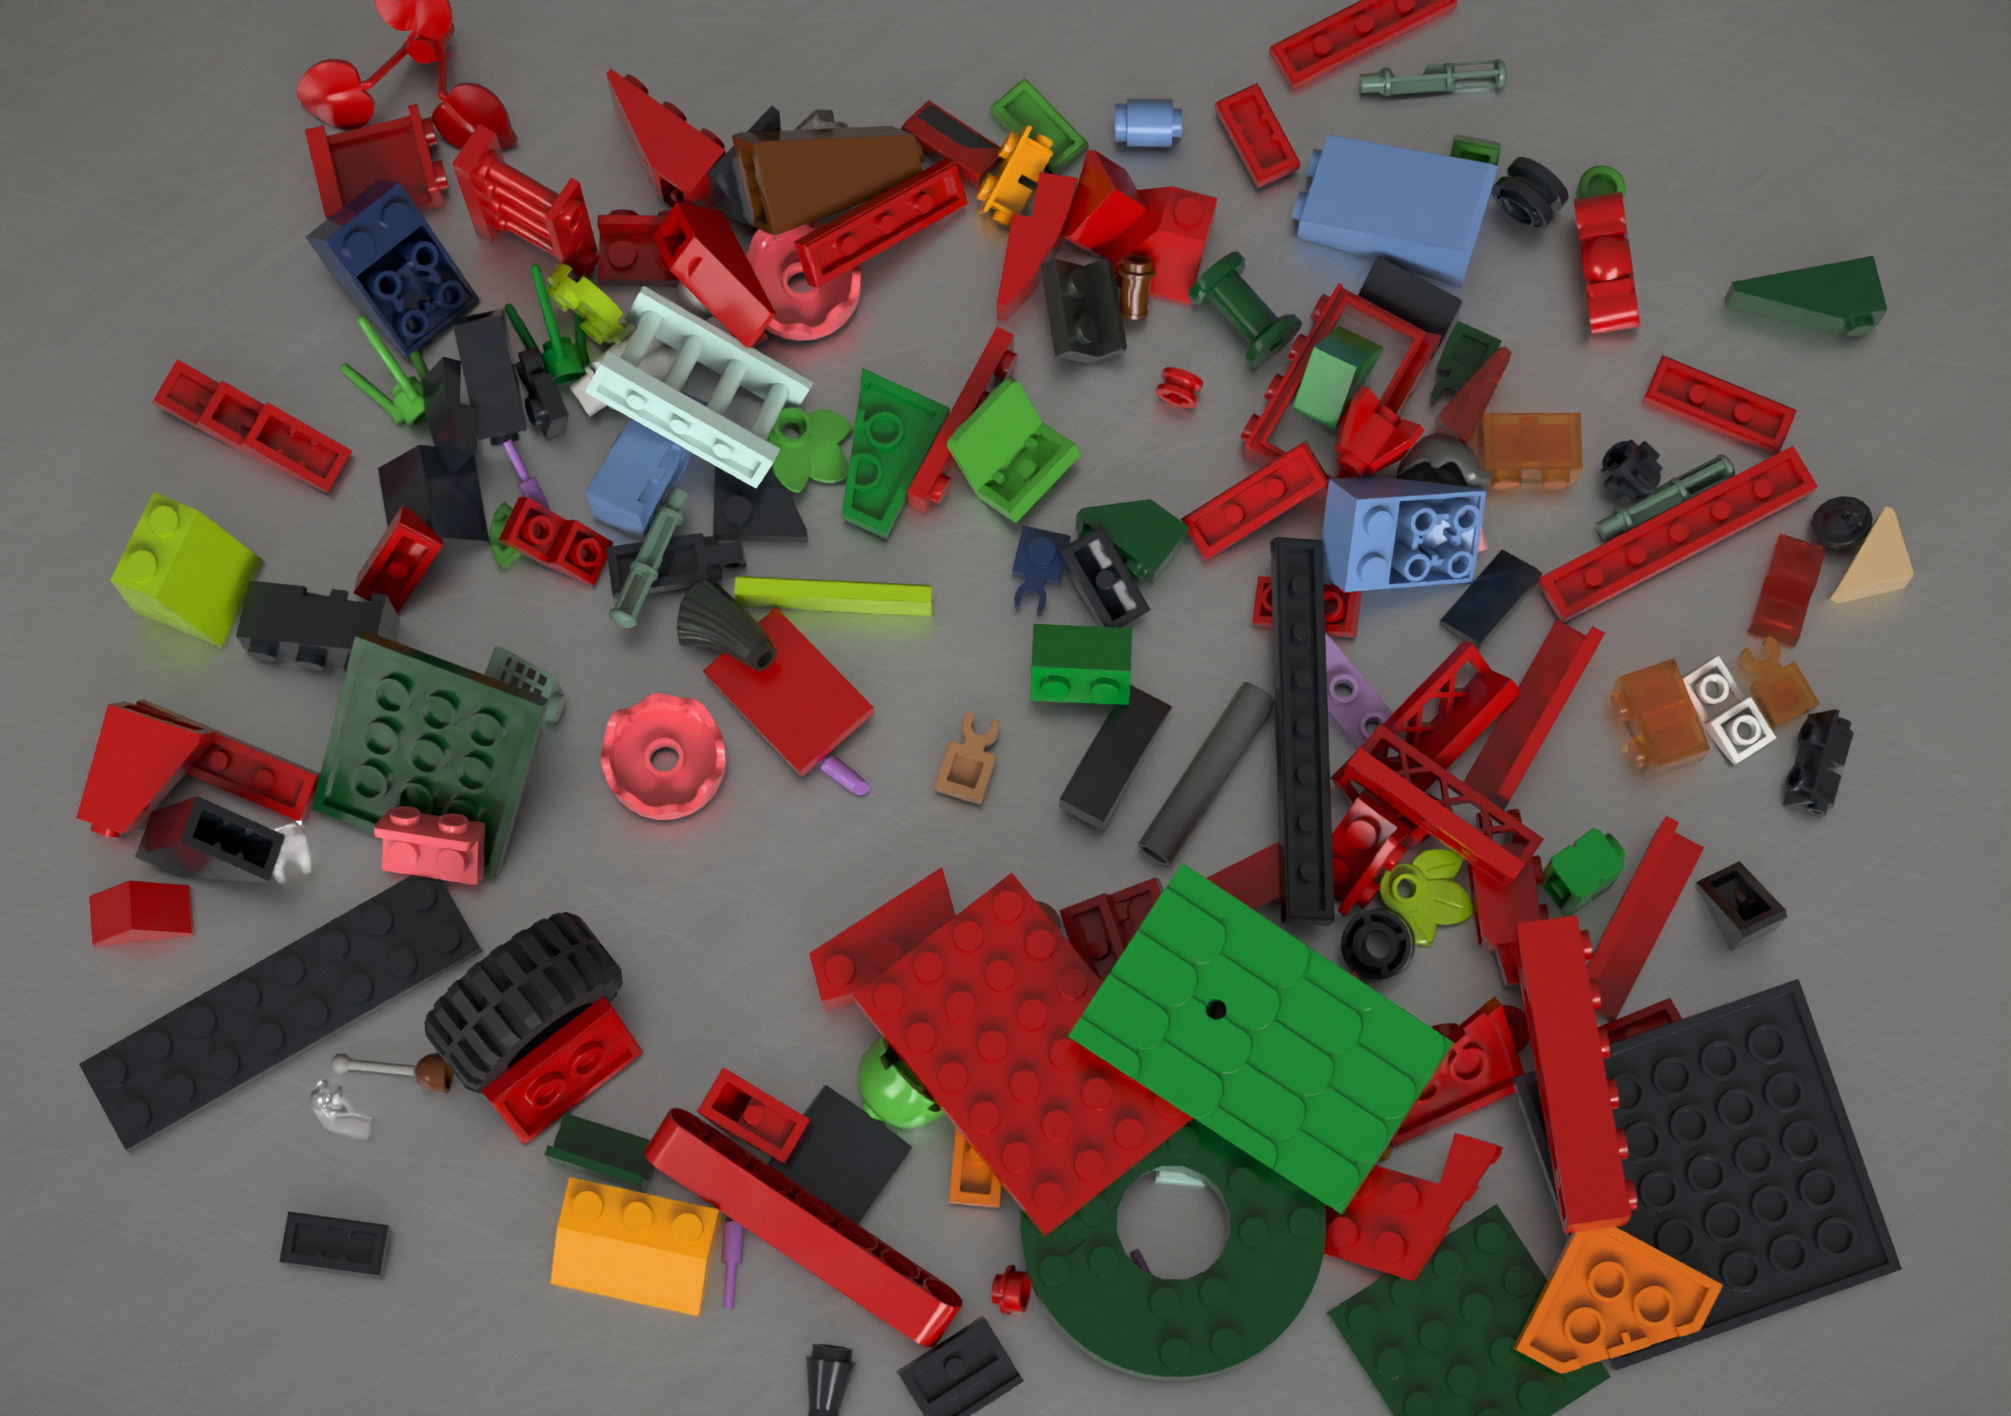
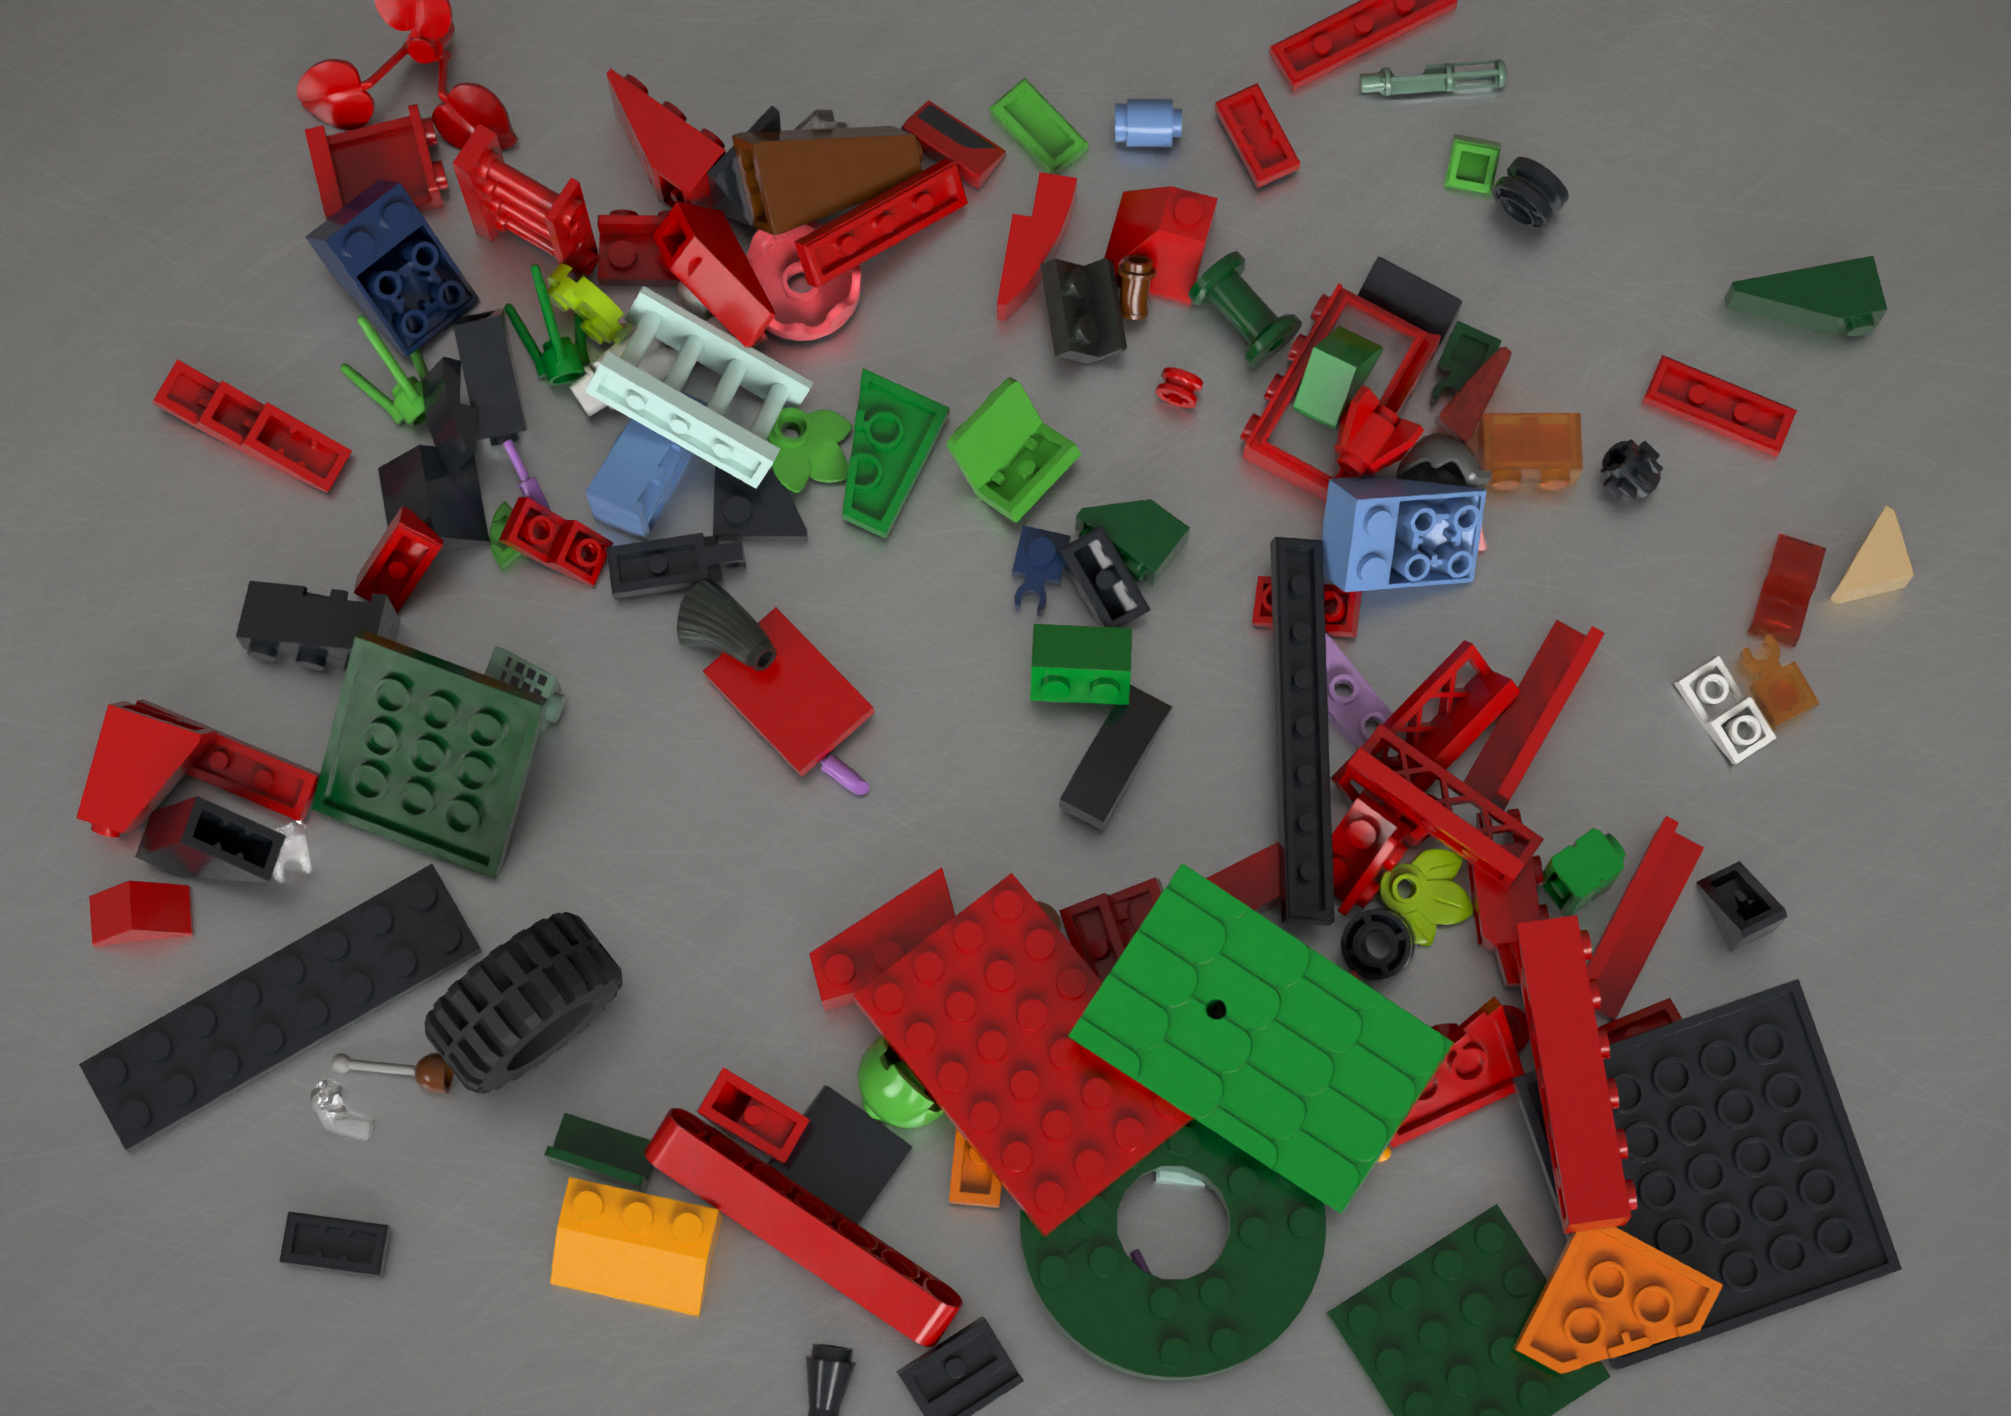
(185, 571): lime slope -> none
(432, 845): coral bracket -> none
(544, 401): black plate -> none
(563, 1070): red tile -> none
(648, 559): sand green piece -> none
(658, 723): coral plate -> none
(731, 1254): medium lavender piece -> none
(834, 595): lime tile -> none
(967, 766): medium nougat plate -> none
(994, 363): red plate -> none
(1011, 1290): red plate -> none
(1020, 158): light orange hinge -> none
(1103, 205): red slope -> none
(1206, 773): dark grey piece -> none
(1256, 500): red tile -> none
(1395, 205): medium blue slope -> none
(1403, 1218): red wing -> none
(1491, 599): black slope -> none
(1600, 181): bright green tile -> none
(1607, 263): red piece -> none
(1659, 719): clear orange brick -> none
(1667, 496): sand green piece -> none
(1677, 534): red plate -> none
(1822, 741): black hinge -> none
(1842, 522): black hat -> none

